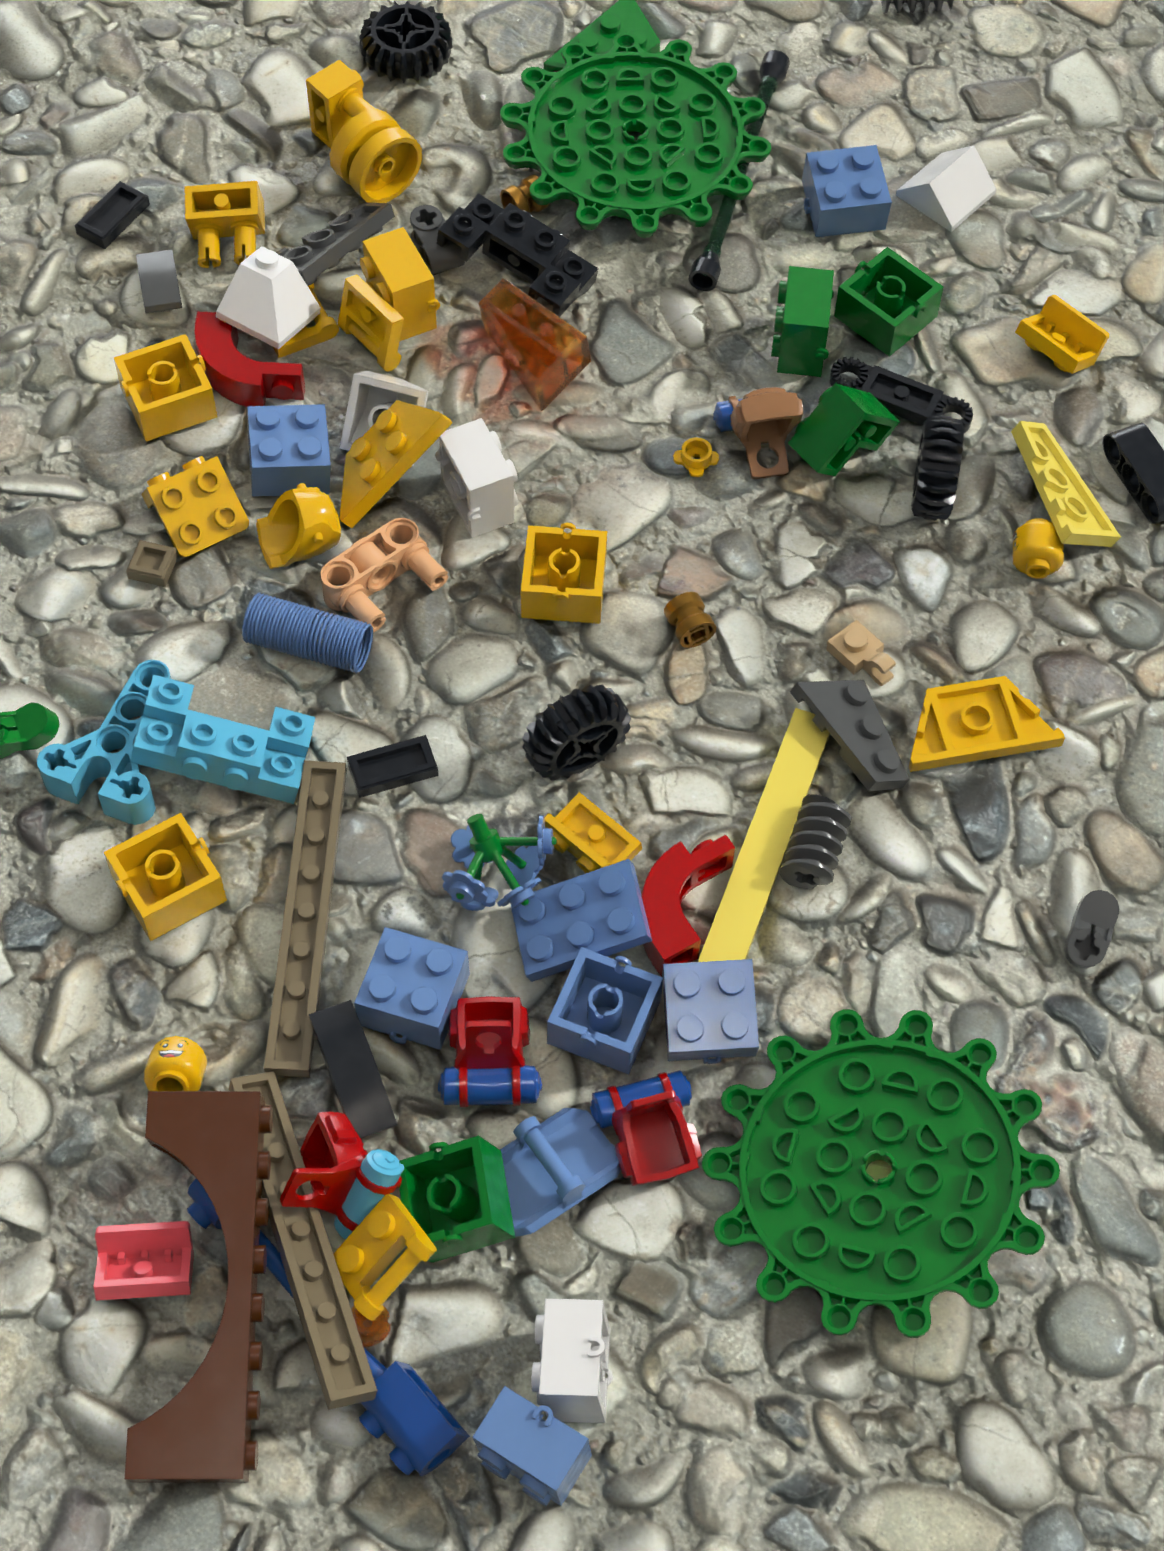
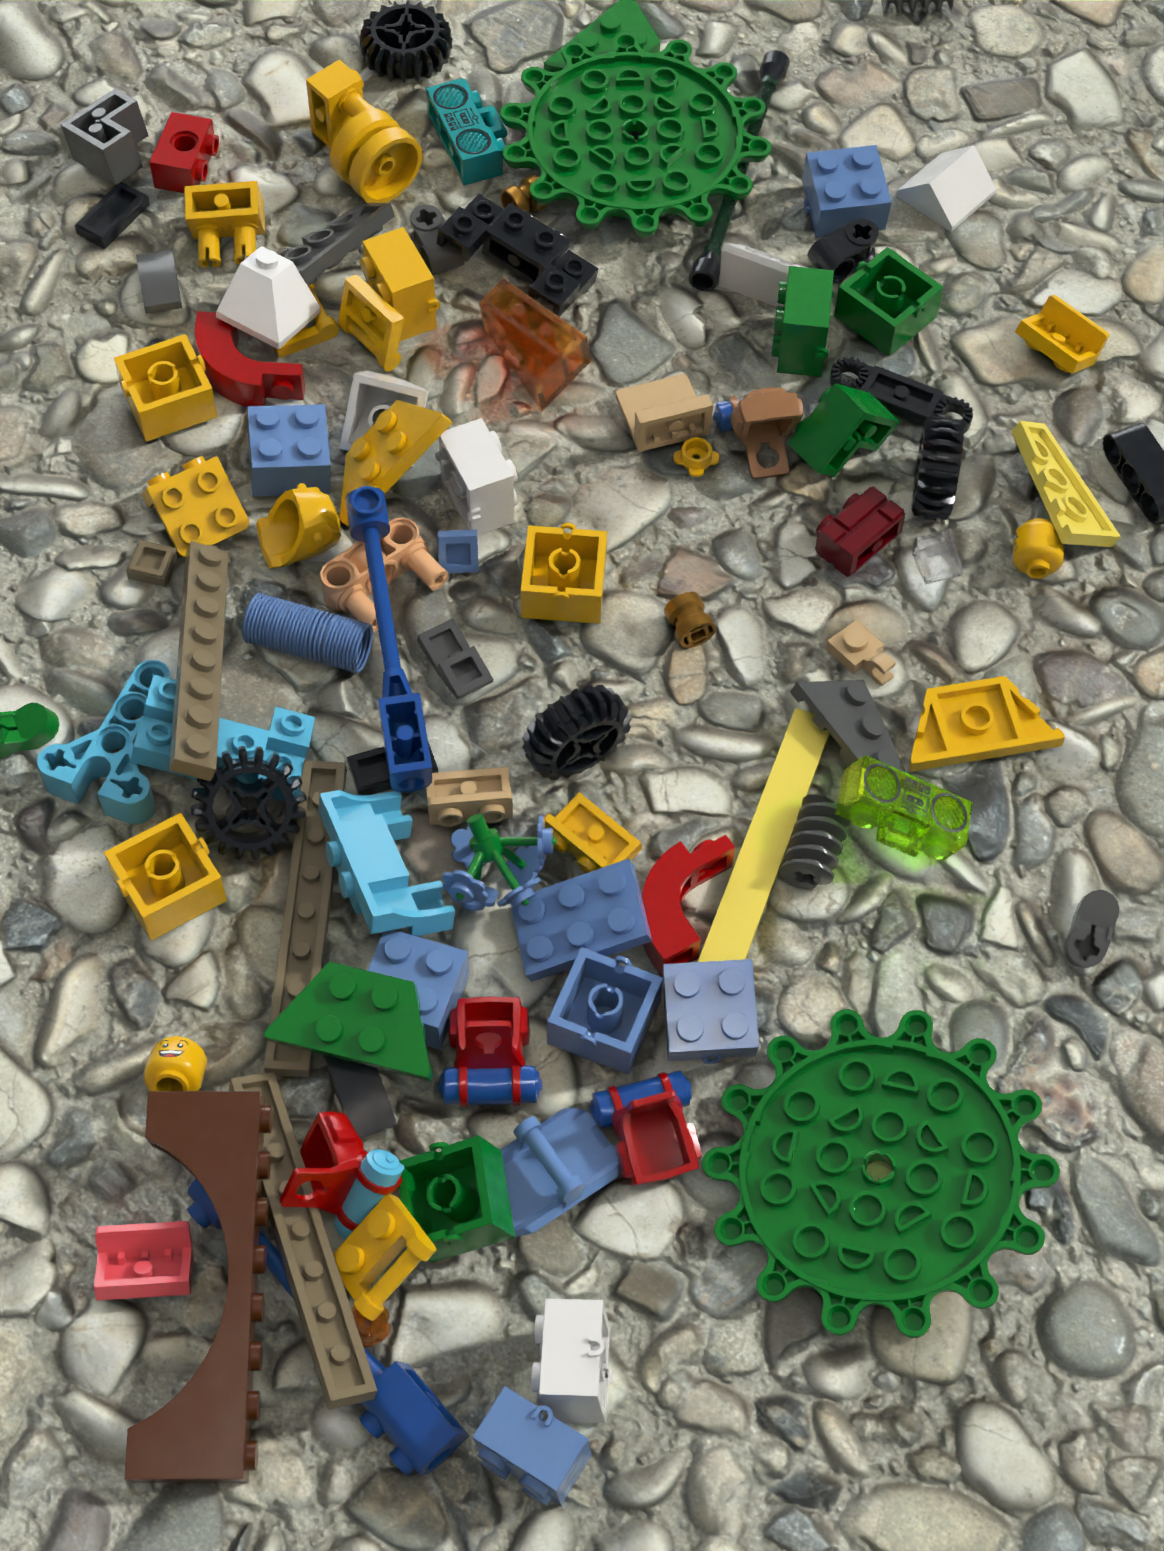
(106, 136): none -> dark grey brick
(183, 152): none -> red brick
(199, 662): none -> dark tan plate
(235, 816): none -> black gear
(357, 1020): none -> green wing
(371, 866): none -> medium azure bracket
(399, 708): none -> blue bar
(454, 659): none -> dark grey slope
(458, 551): none -> medium blue tile
(461, 126): none -> teal piece
(464, 793): none -> tan bracket
(664, 412): none -> tan bracket
(753, 272): none -> white slope
(845, 249): none -> black piece
(859, 530): none -> dark red brick
(904, 808): none -> clear neon green piece
(937, 556): none -> clear slope

